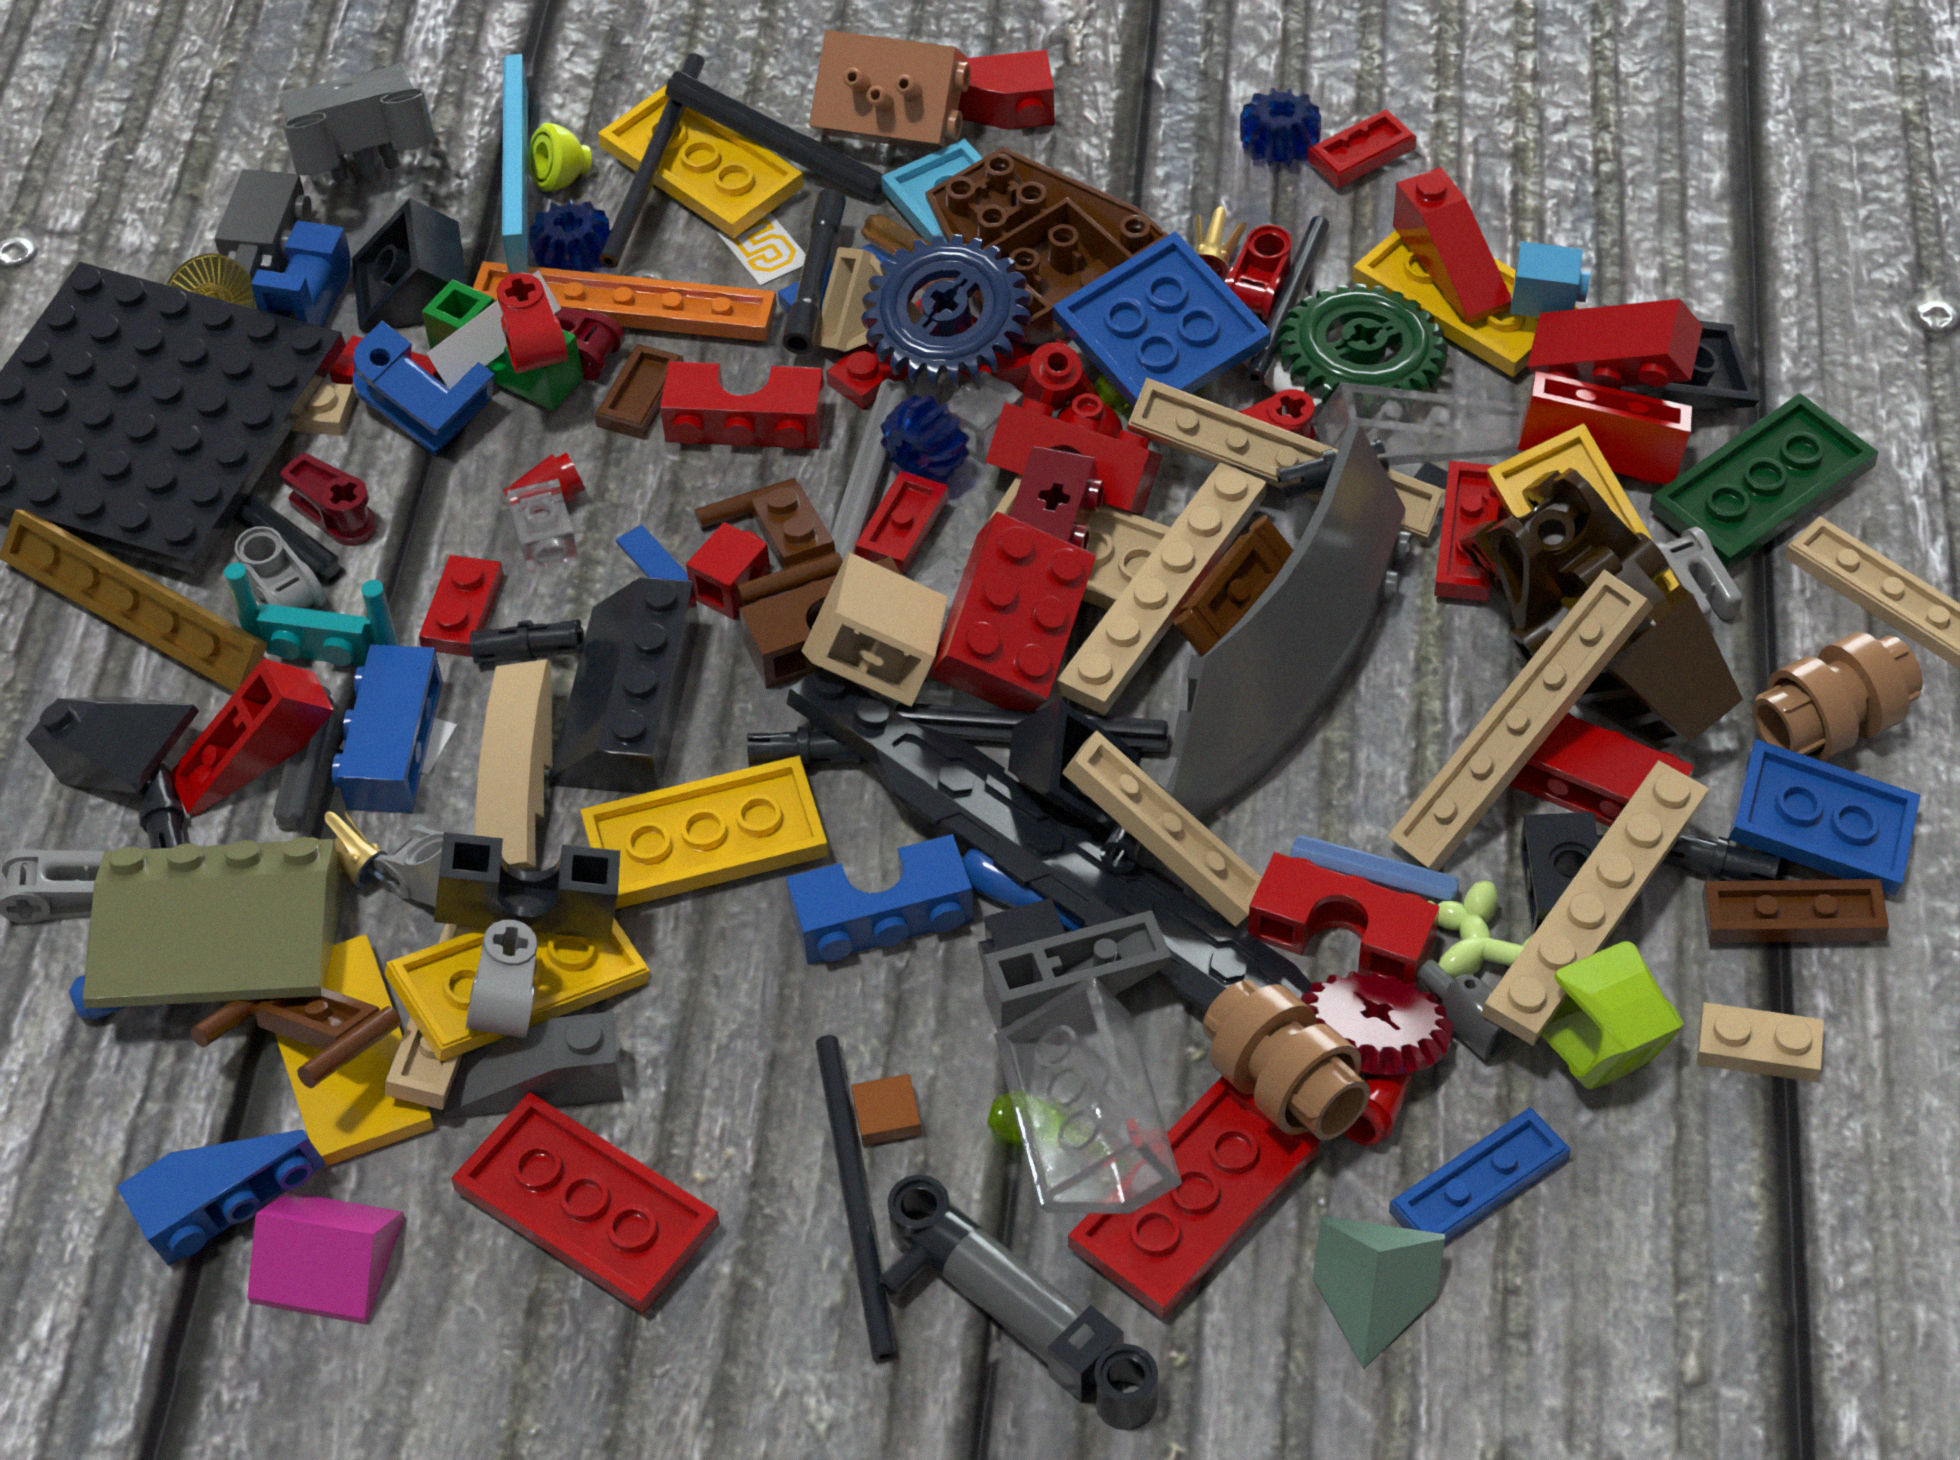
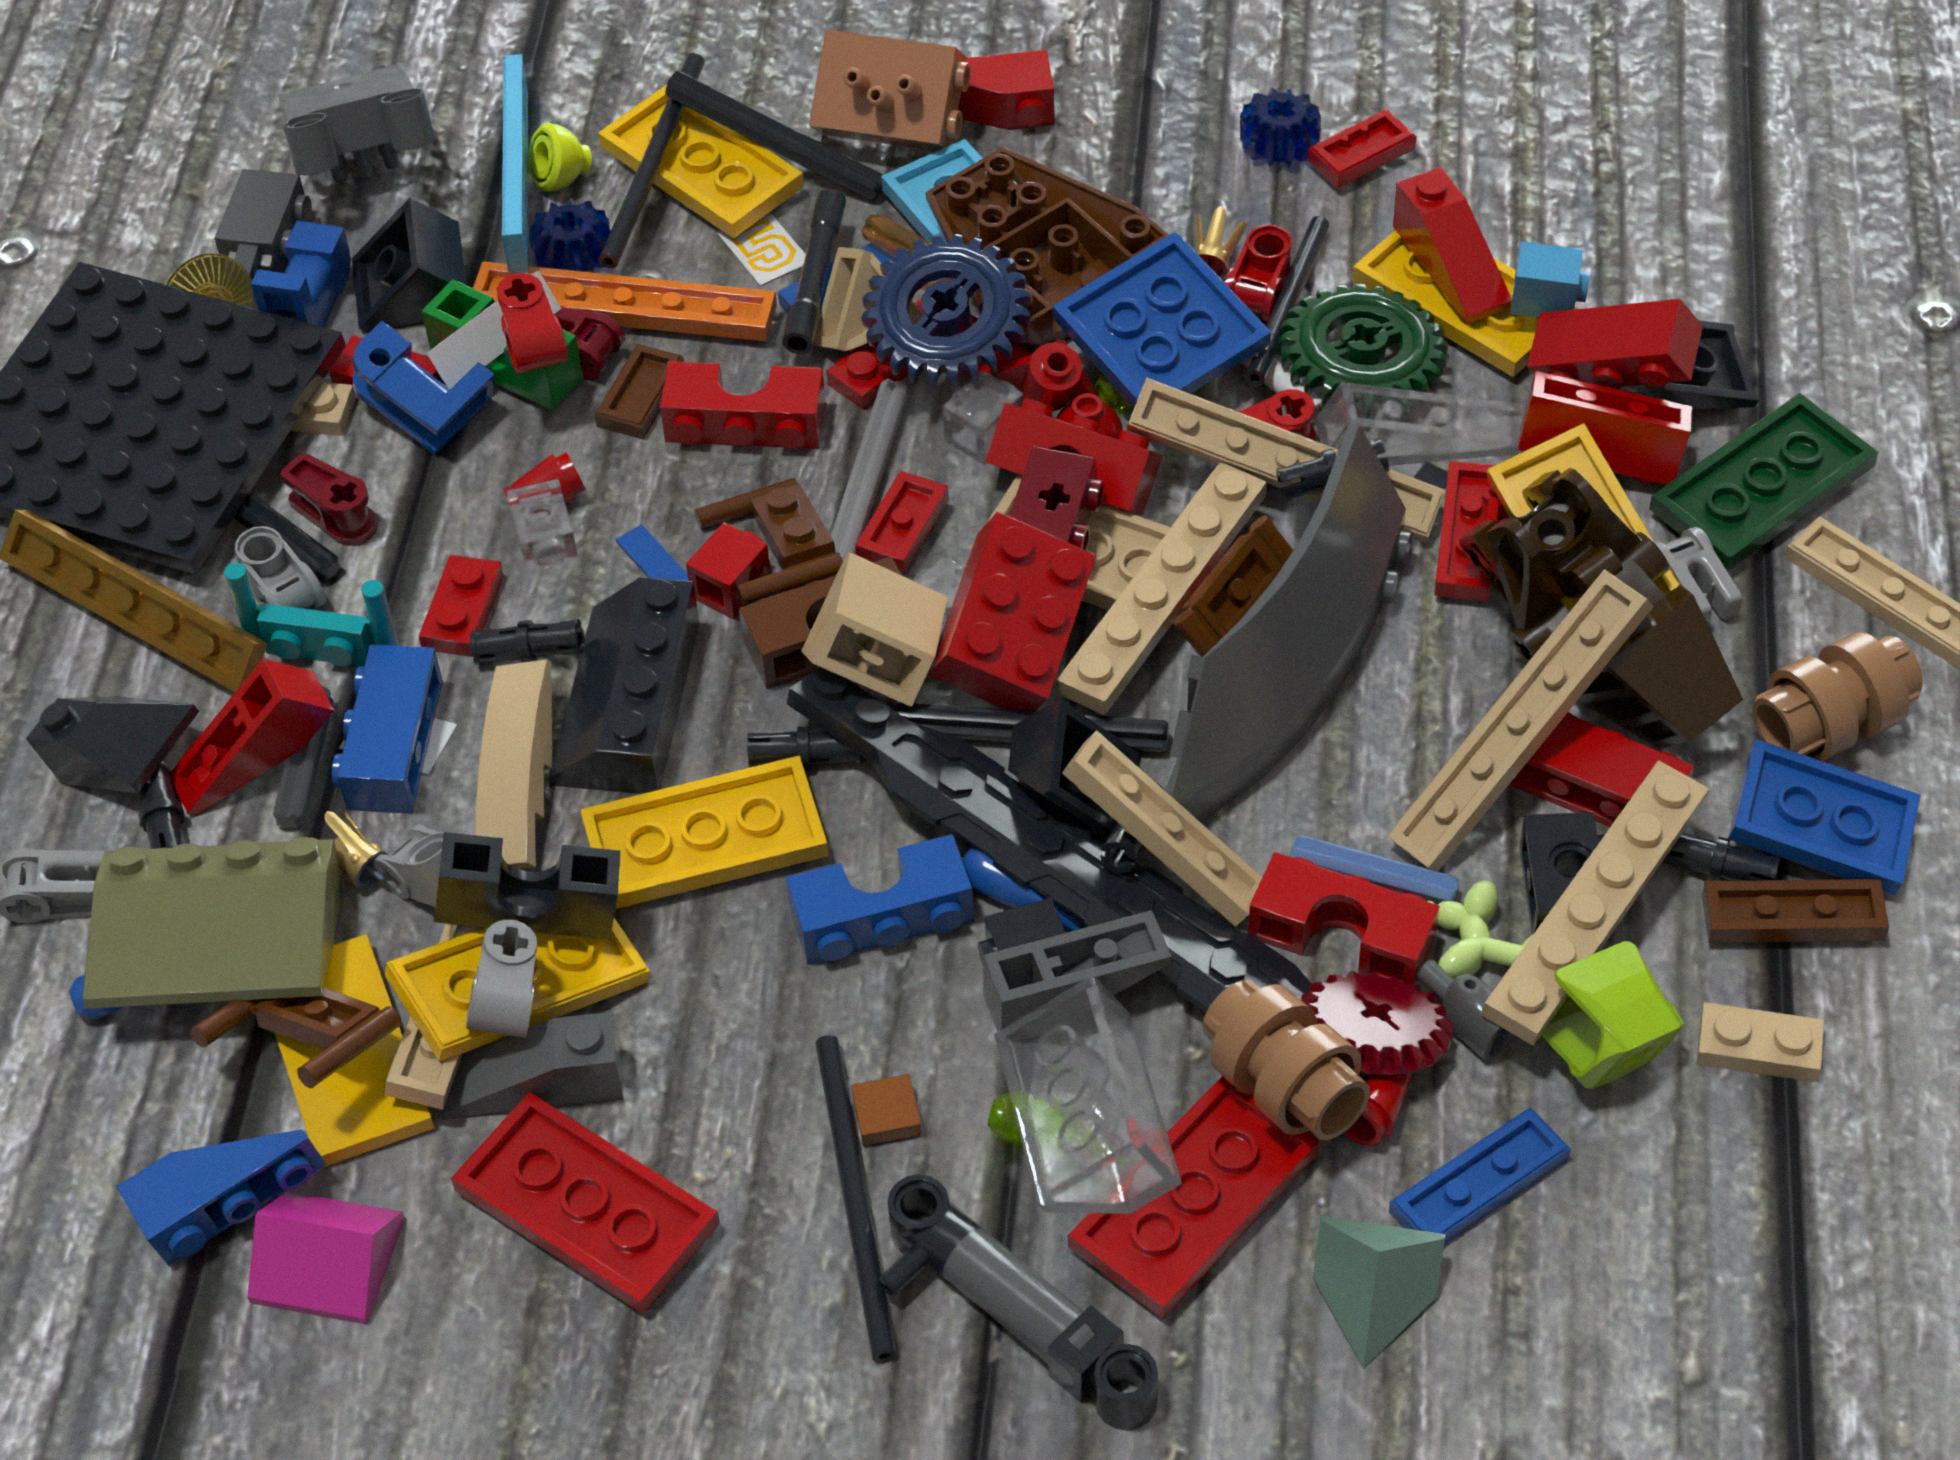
(924, 438): clear blue gear -> none

